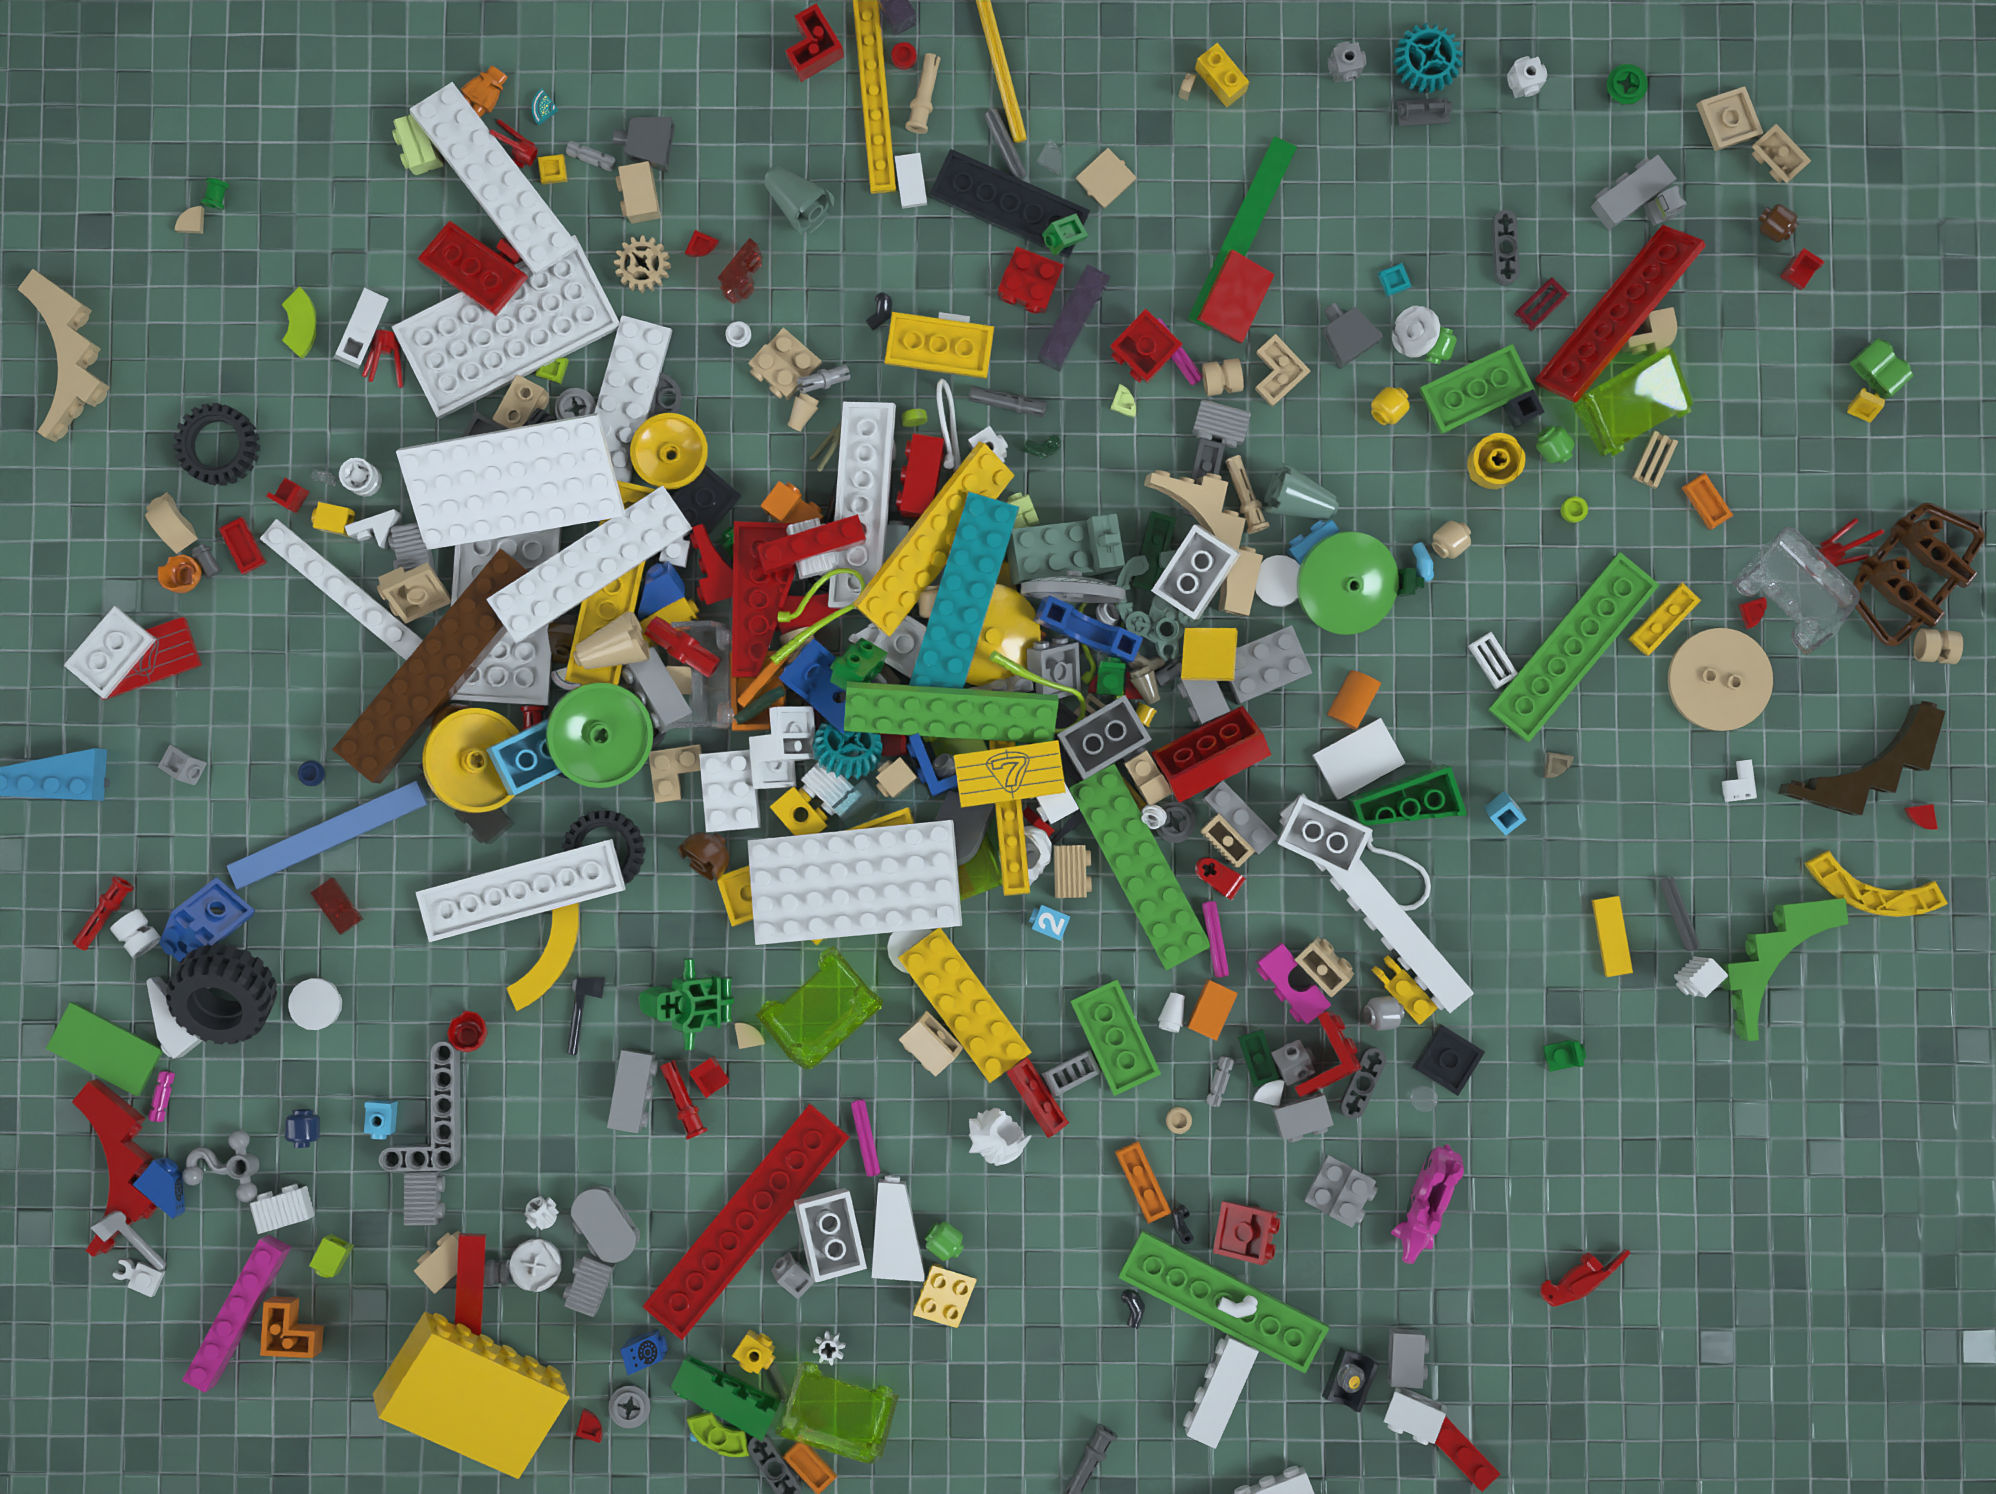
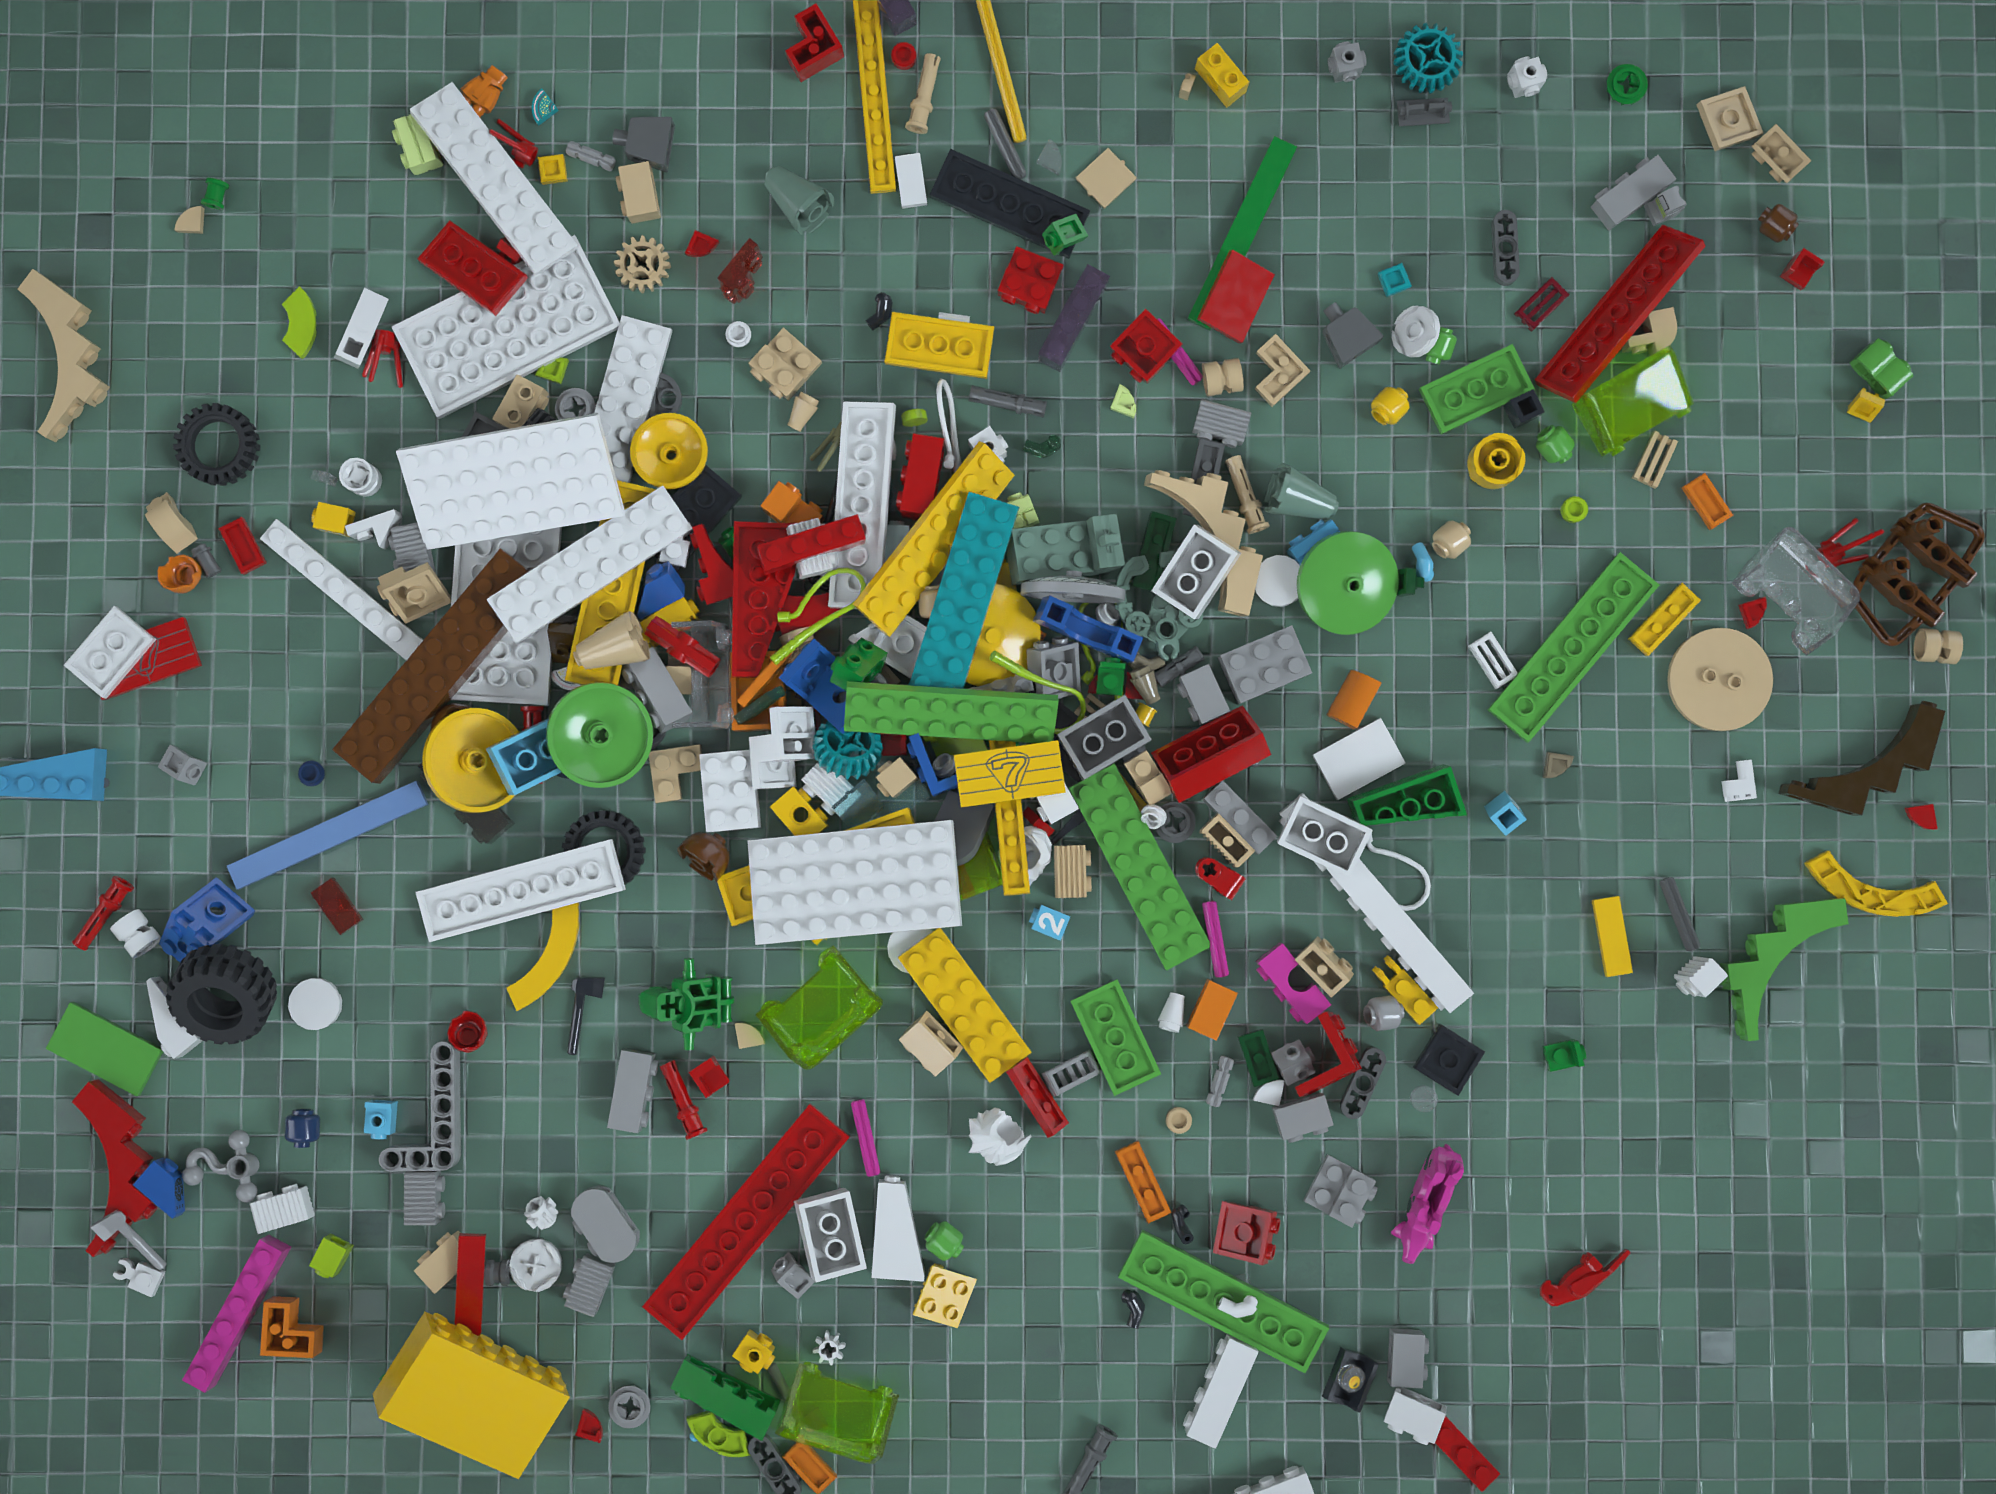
(161, 1096): dark pink axle -> none
(289, 495): red panel -> none
(643, 1351): blue slope -> none
(823, 379): light grey pin -> none
(1209, 654): yellow tile -> none

